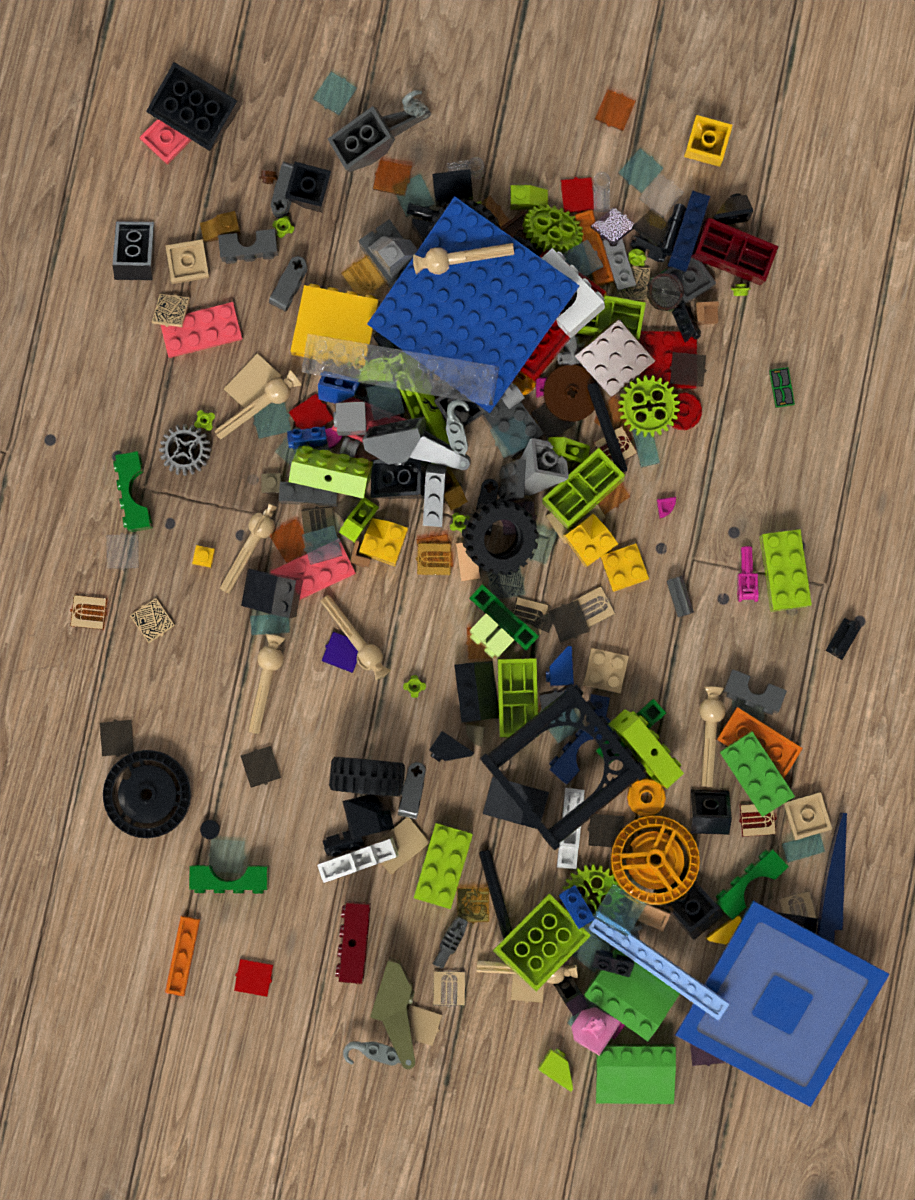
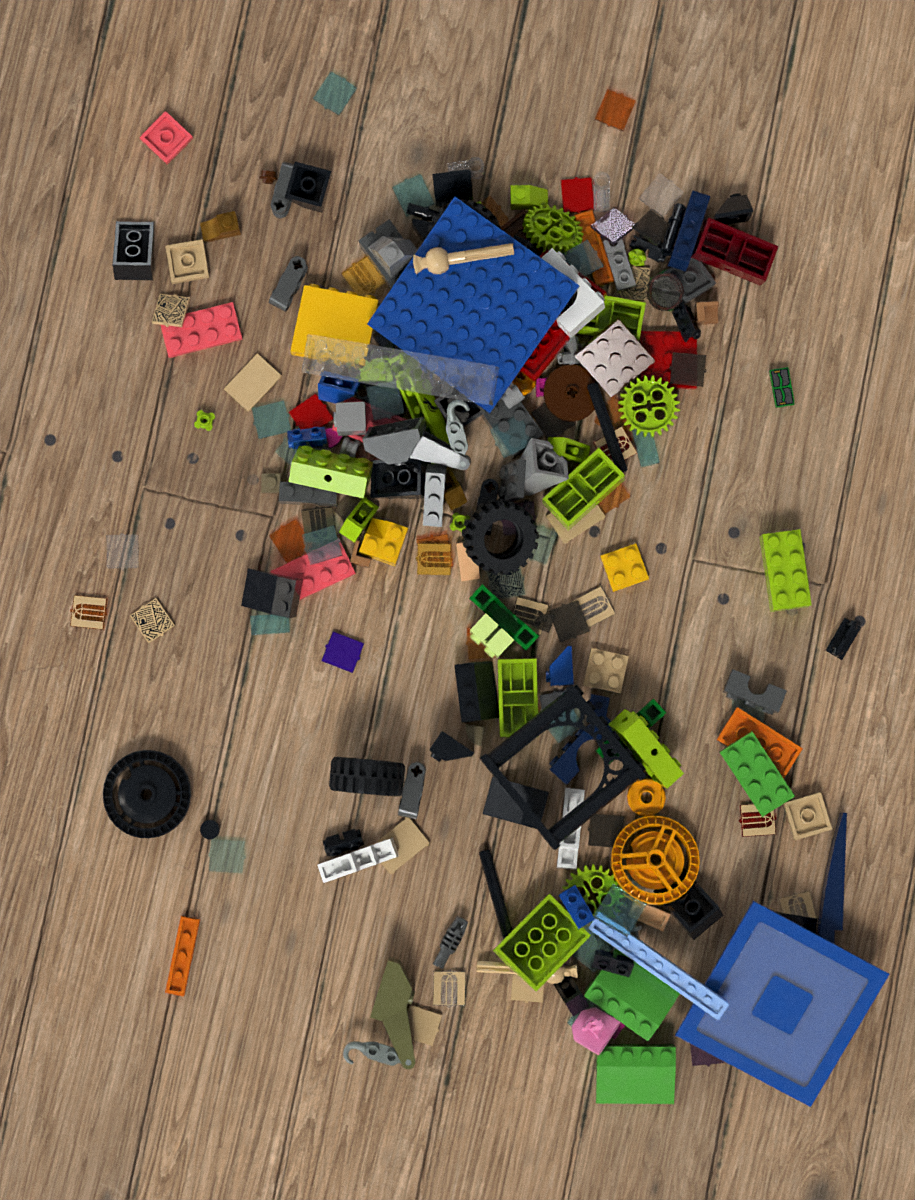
(116, 738): clear smoke piece -> none
(129, 468): green arch -> none
(175, 436): light grey gear -> none
(193, 106): black slope -> none
(203, 556): yellow plate -> none
(204, 878): green arch -> none
(253, 977): red piece -> none
(260, 527): tan piece -> none
(260, 766): clear smoke piece -> none
(264, 247): dark grey arch -> none
(270, 660): tan piece -> none
(276, 391): tan piece -> none
(278, 225): lime plate -> none
(353, 956): dark red brick -> none
(367, 816): black slope -> none
(368, 656): tan piece -> none
(370, 134): dark grey slope -> none
(392, 177): clear orange piece -> none
(414, 681): lime plate -> none
(443, 865): lime brick -> none
(473, 904): clear yellow piece -> none
(557, 1068): lime slope -> none
(590, 540): yellow slope -> none
(640, 170): clear light blue piece -> none
(665, 506): dark pink tile -> none
(680, 596): dark grey axle -> none
(689, 413): red tile -> none
(708, 140): yellow slope -> none
(710, 812): black slope -> none
(712, 711): tan piece -> none
(724, 932): yellow slope -> none
(732, 899): green arch -> none
(740, 290): lime plate -> none
(747, 581): dark pink connector -> none
(803, 848): clear light blue tile -> none

